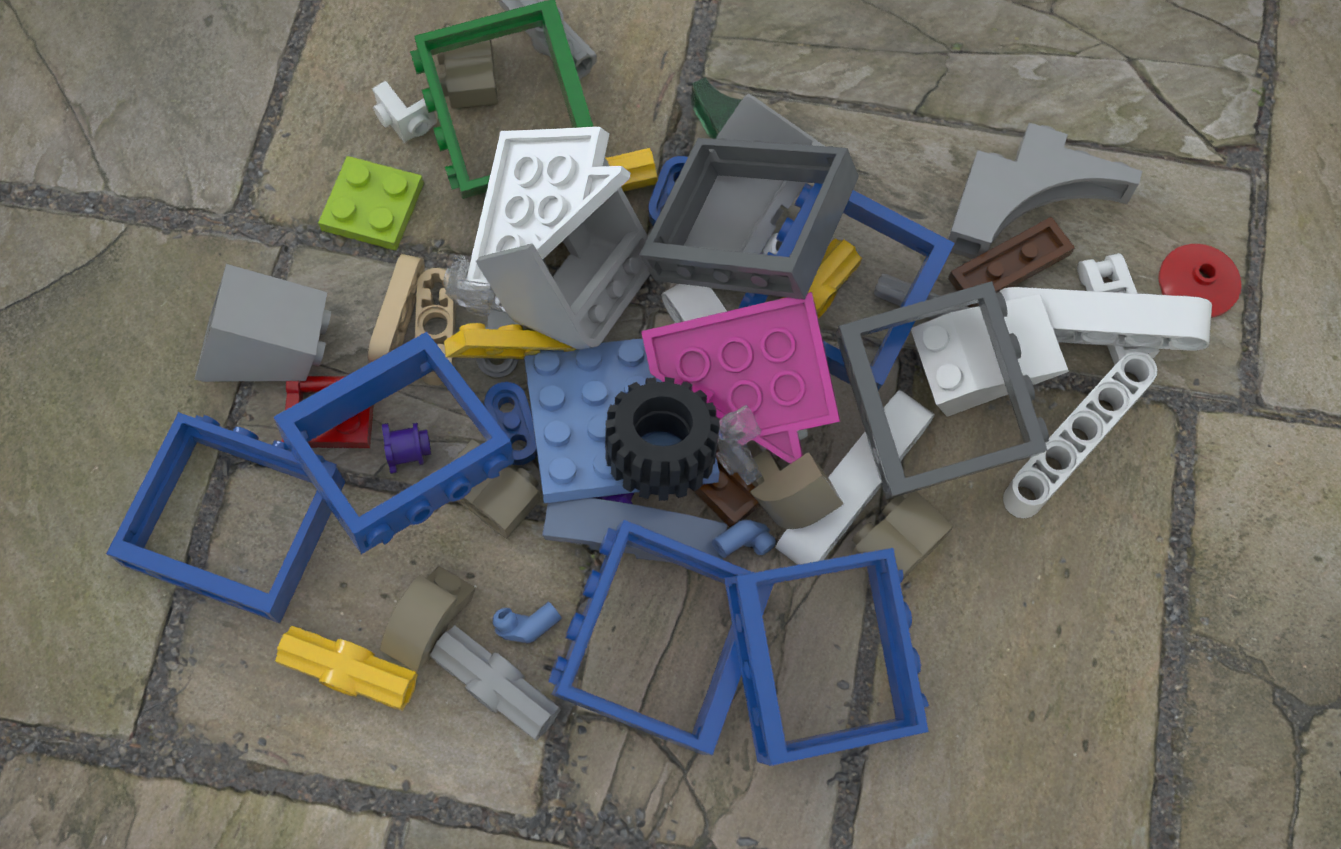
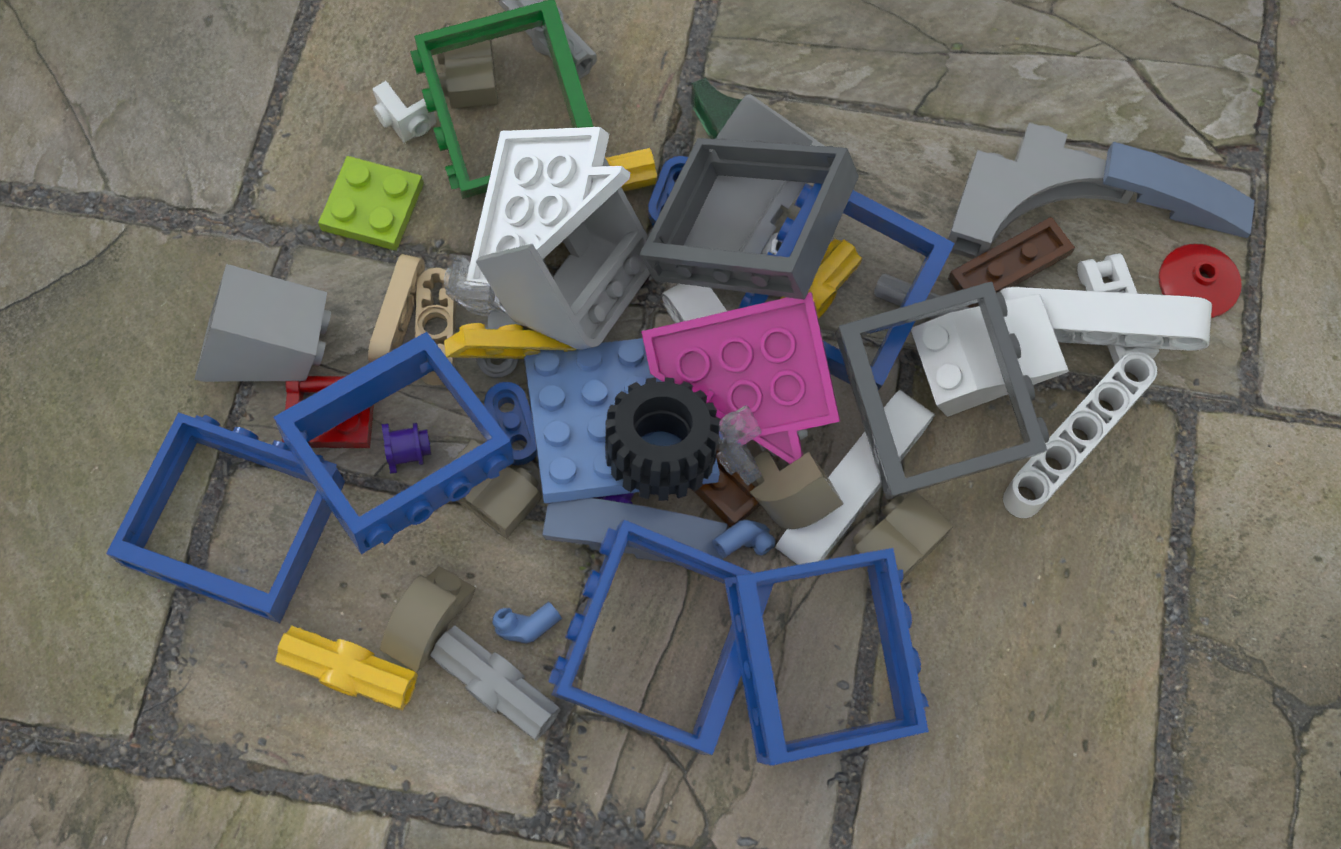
(1182, 189): none -> sand blue slope

